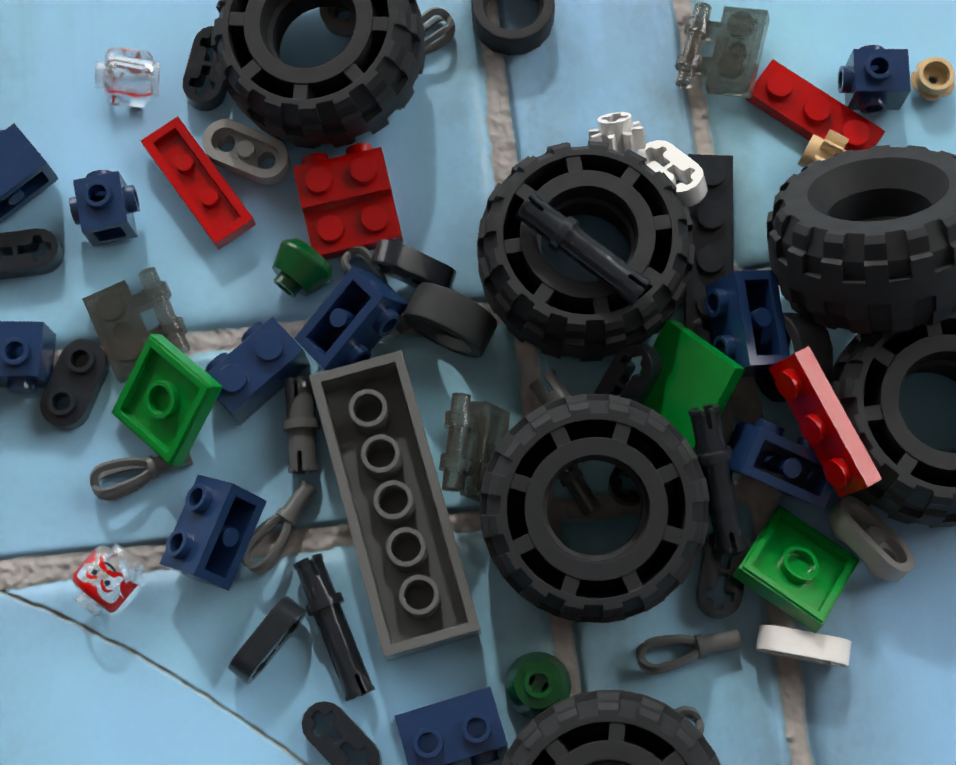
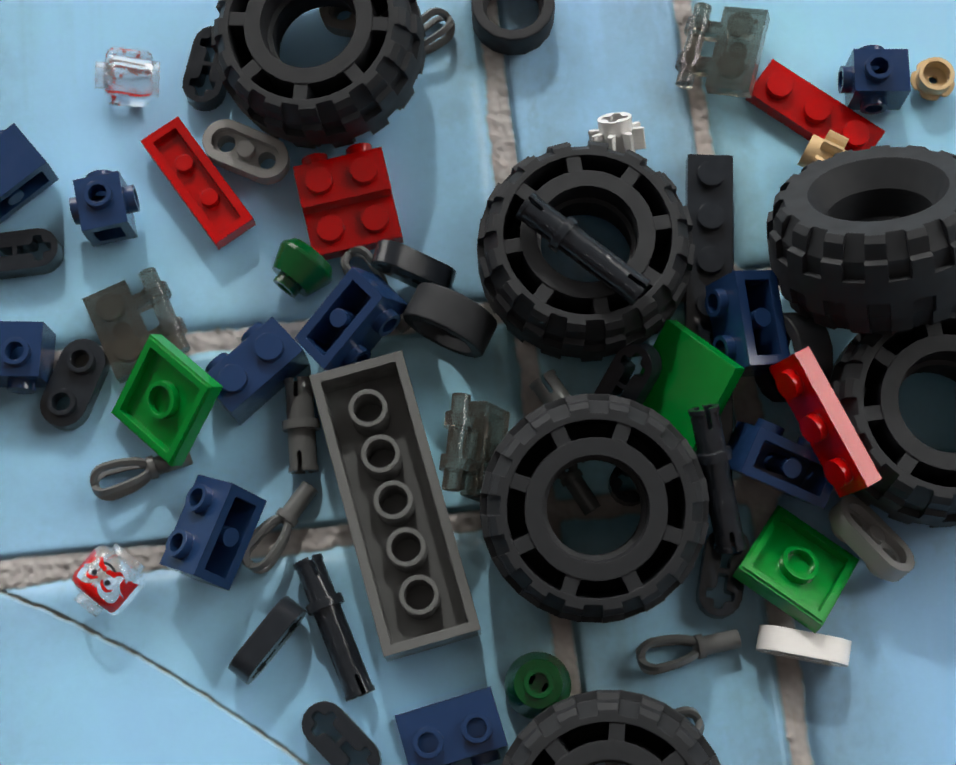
(677, 167): white beam -> none

